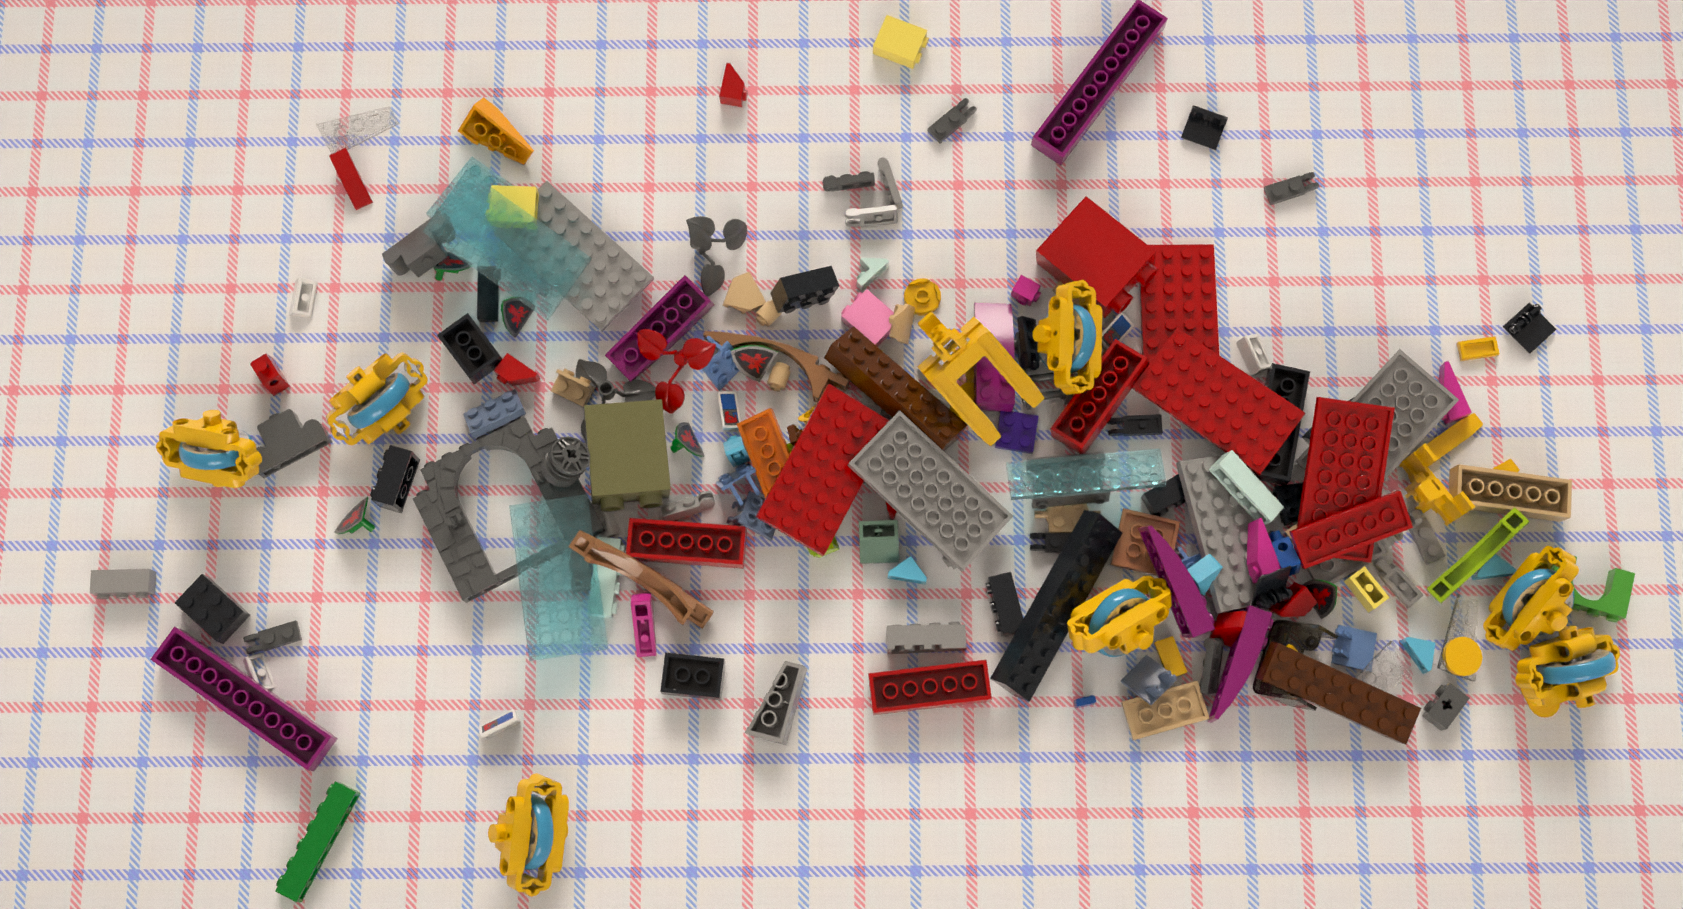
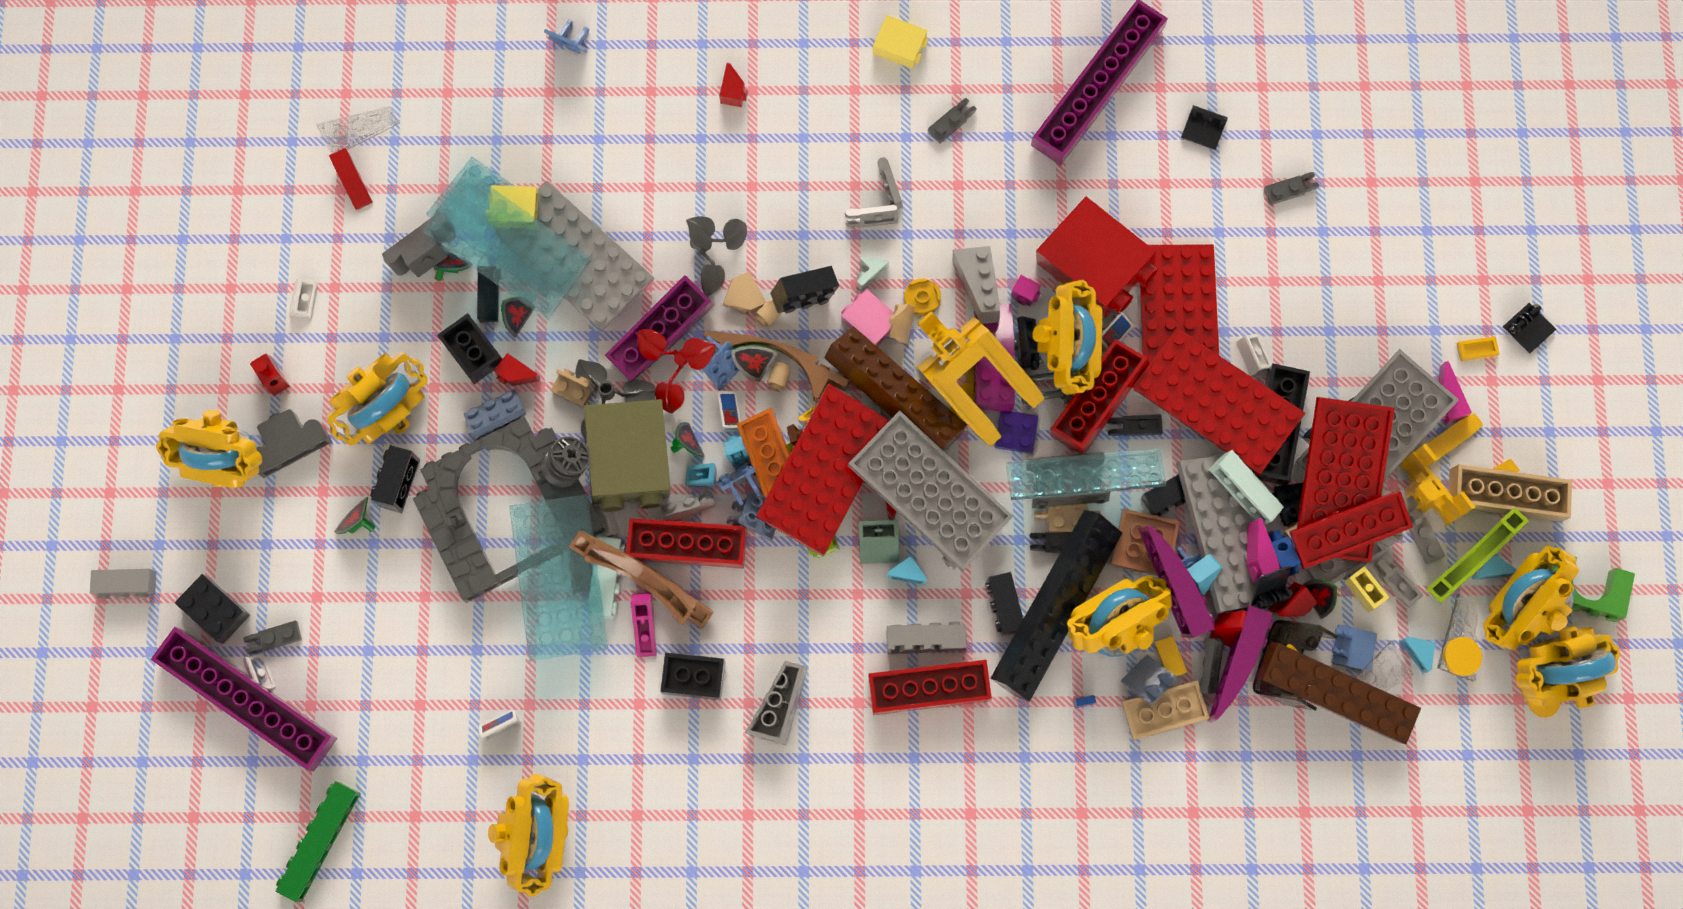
(492, 129): light orange wedge -> none
(561, 39): none -> medium blue plate
(701, 475): none -> medium azure slope
(848, 181): dark grey hinge -> none
(978, 276): none -> light grey wedge
(1454, 702): dark grey brick -> none

